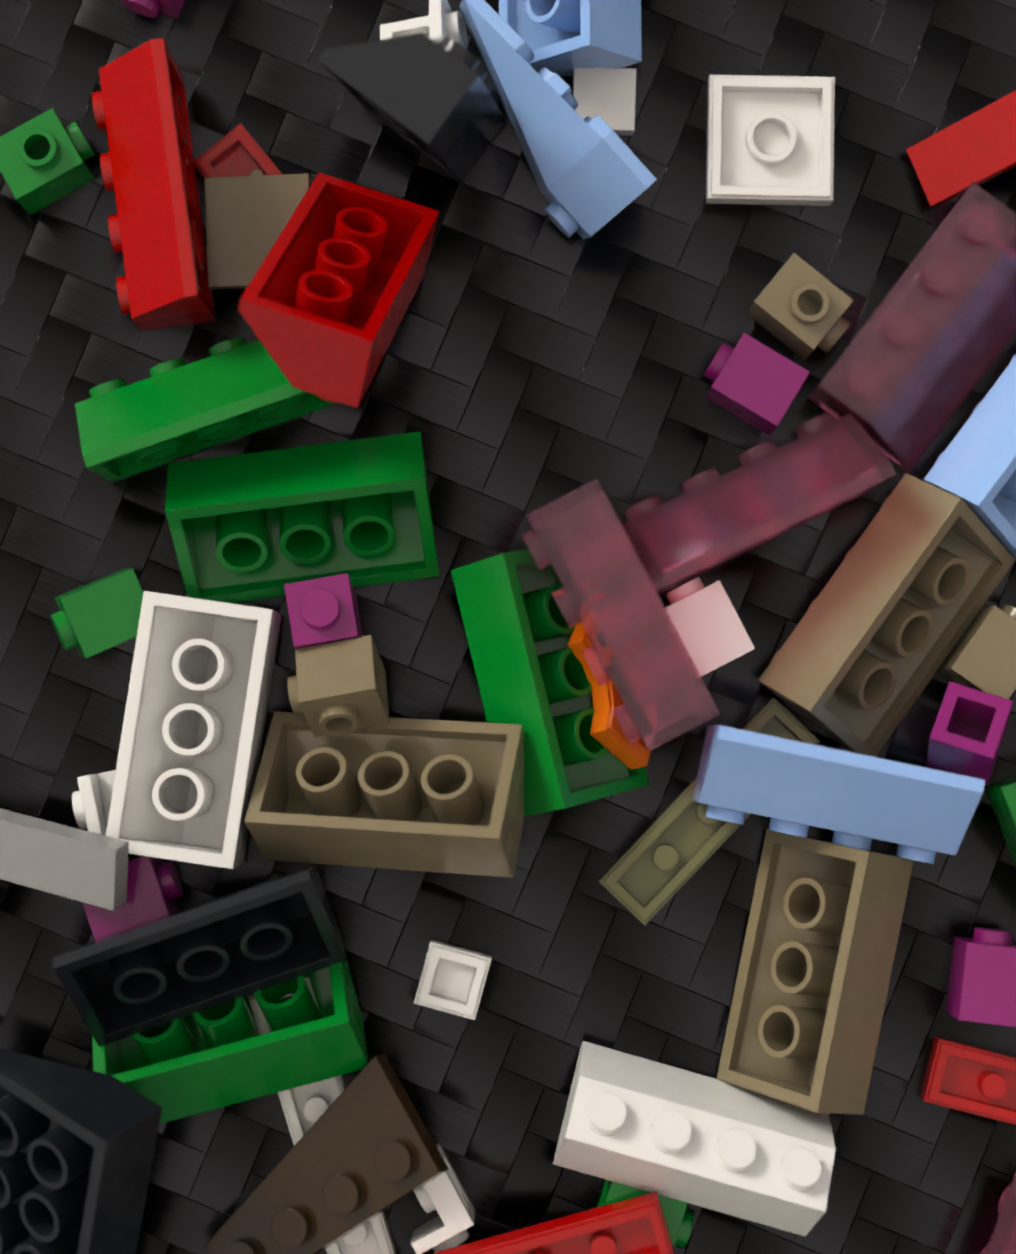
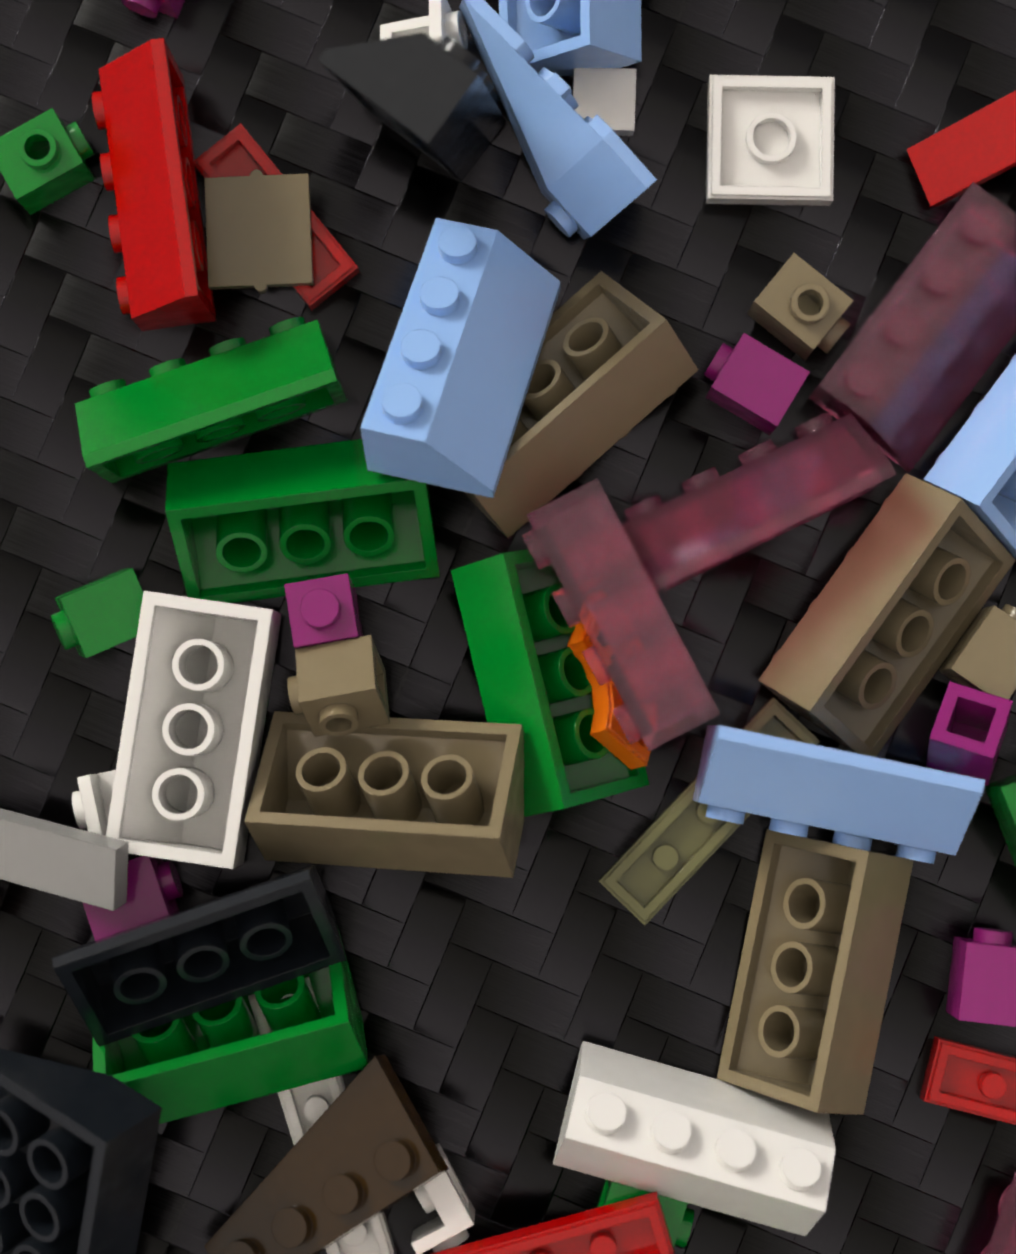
(339, 286): red slope -> none
(452, 979): white tile -> none
(460, 361): none -> light blue slope
(594, 381): none -> dark tan slope
(707, 624): brick -> none

